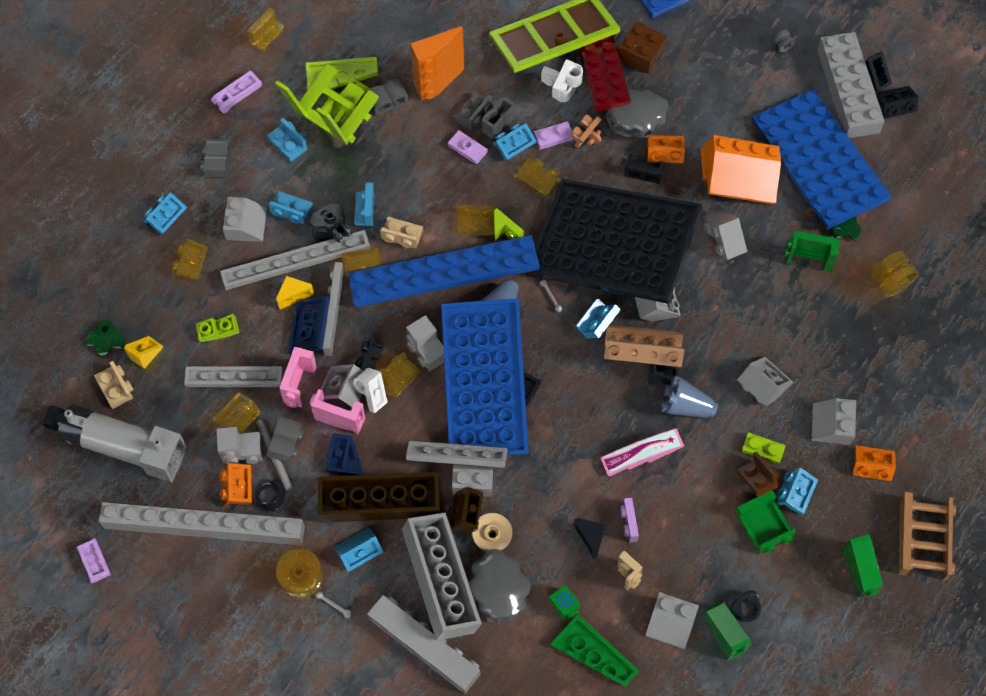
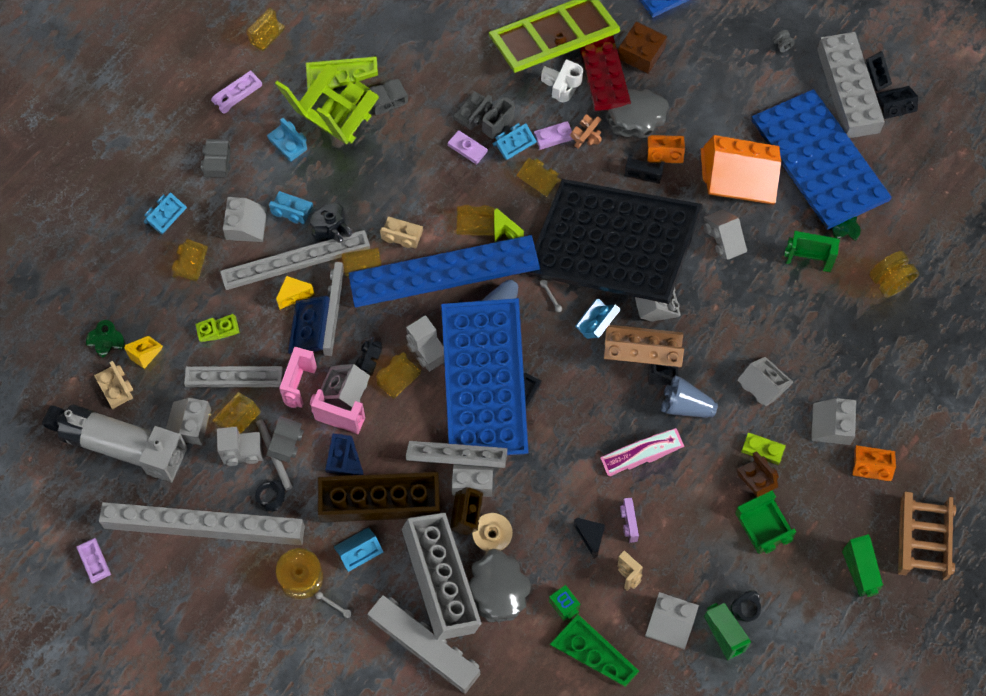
(189, 419): none -> light grey slope
(236, 484): orange bracket -> none
(364, 206): dark azure bracket -> none
(371, 384): white plate -> none
(437, 62): orange slope -> none
(796, 490): dark azure bracket -> none

